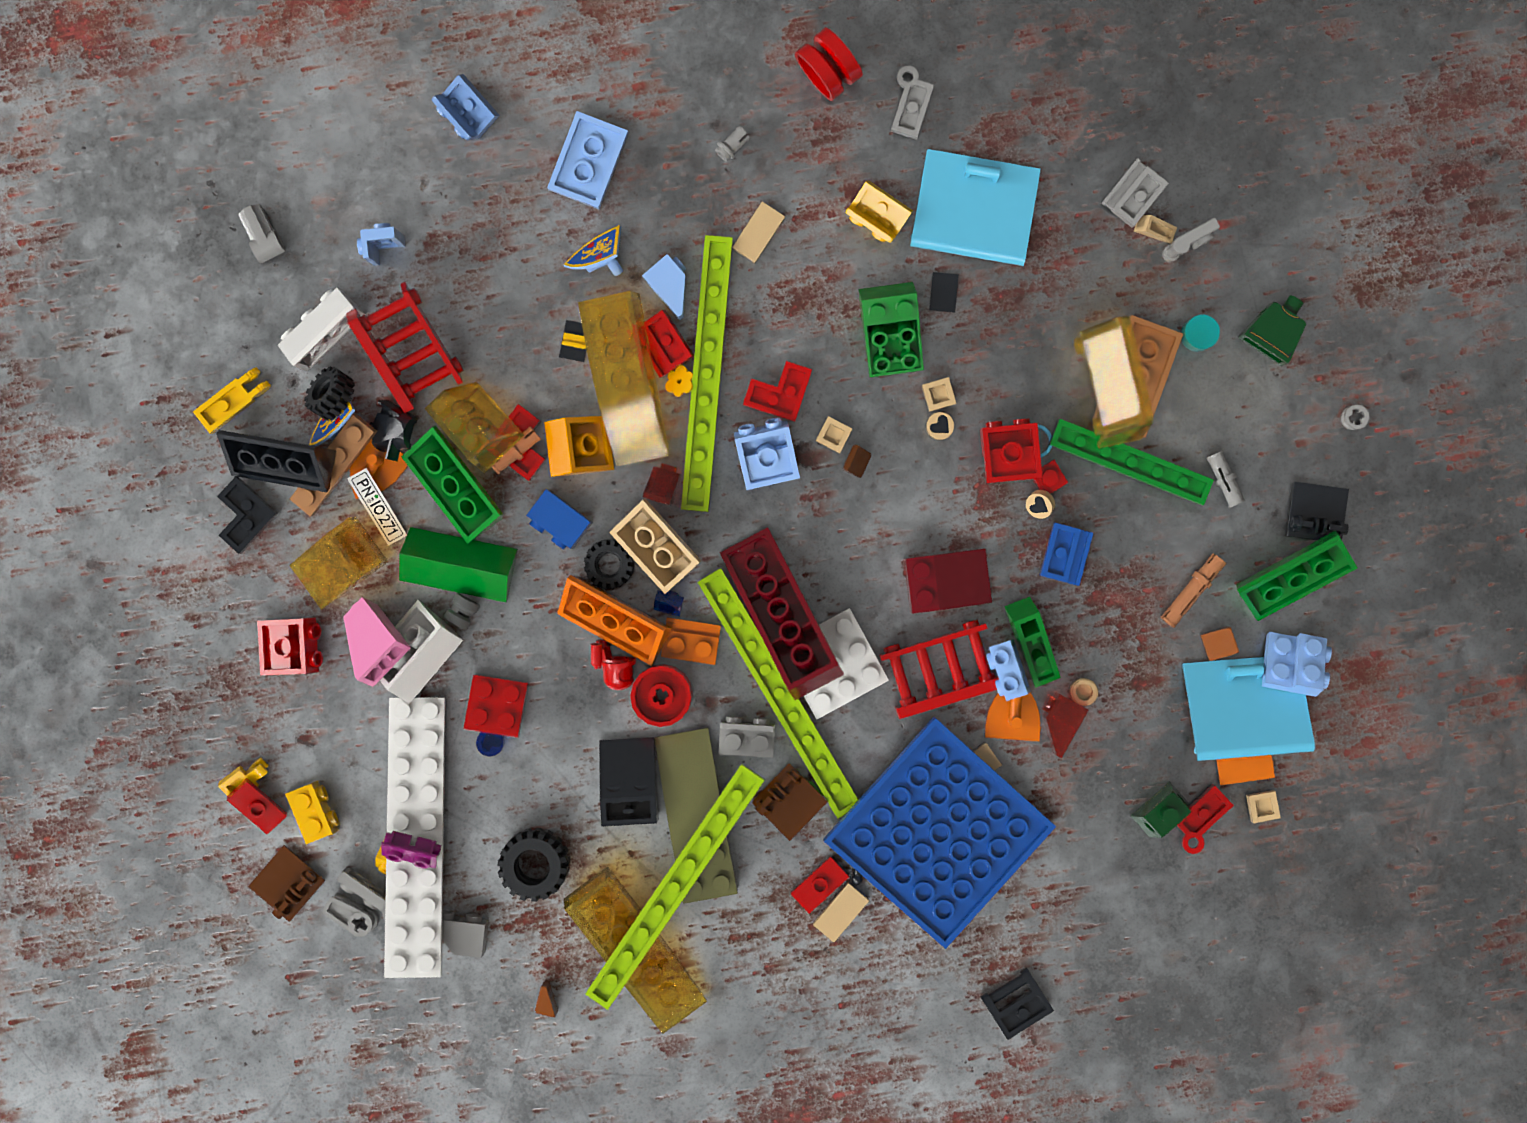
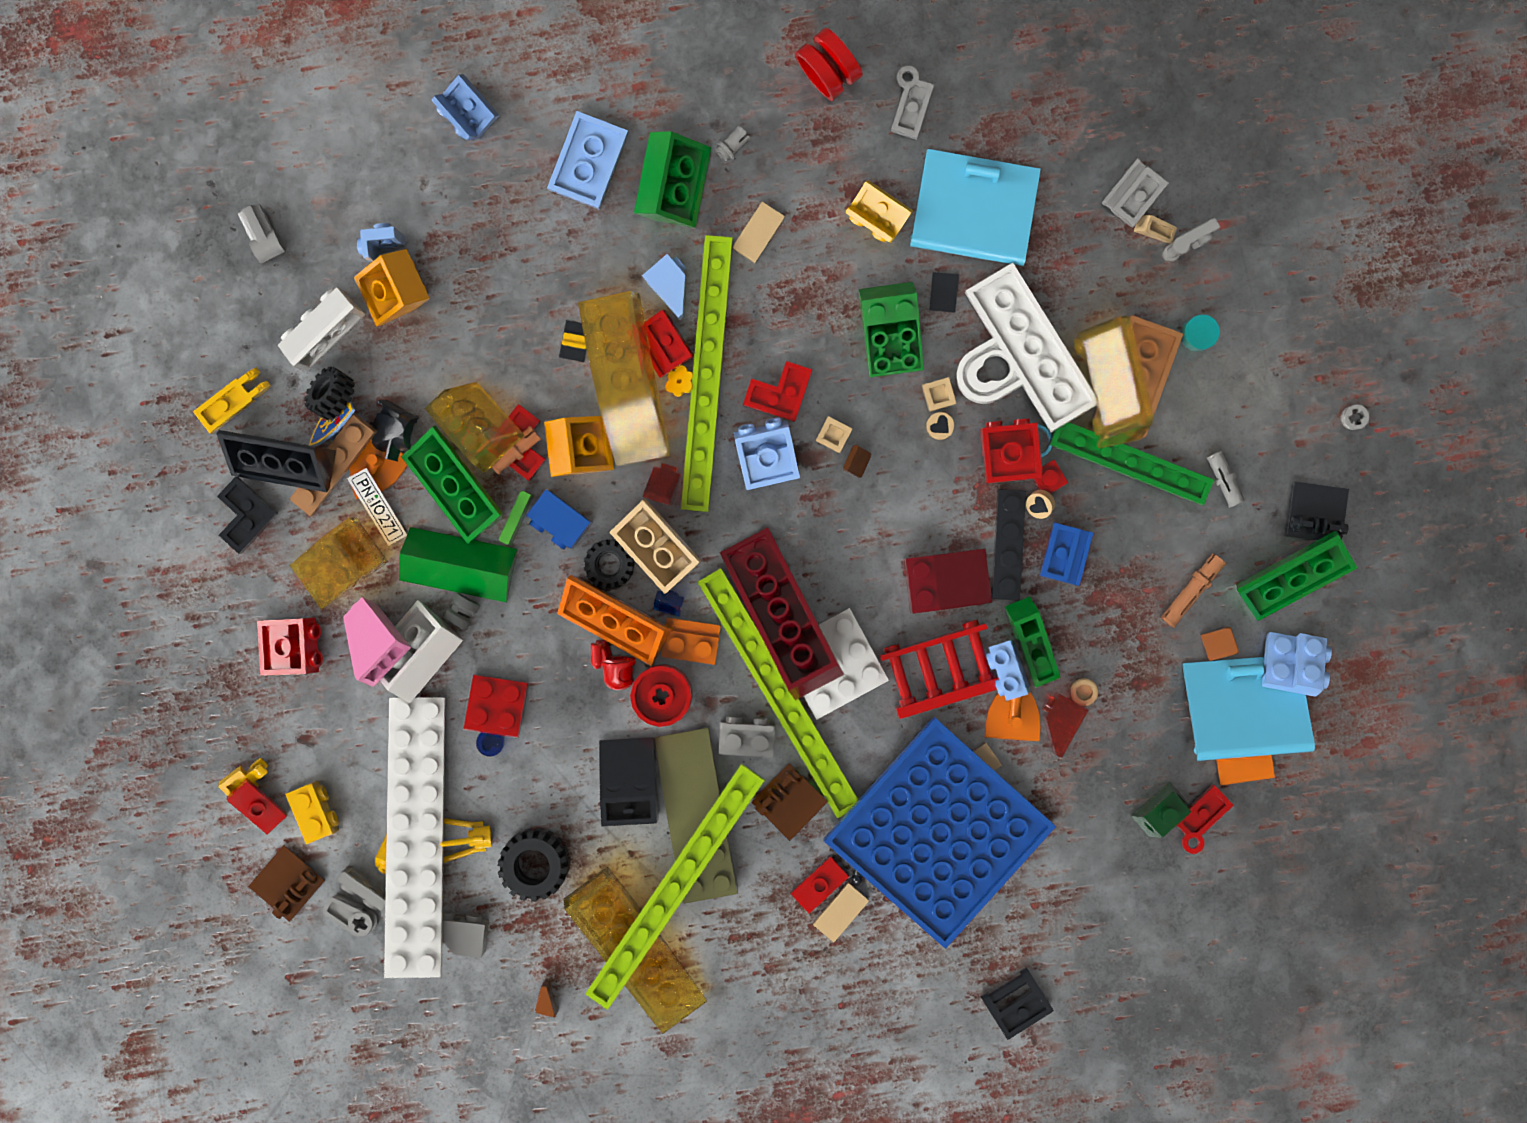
(378, 347): red fence -> none
(391, 286): none -> light orange slope
(398, 848): magenta hinge -> none
(479, 837): none -> yellow plant
(516, 517): none -> bright green tile
(598, 253): shield -> none
(672, 179): none -> green slope
(1008, 544): none -> black plate
(1029, 346): none -> white plate
(1263, 806): tan plate -> none
(1276, 330): dark green torso -> none

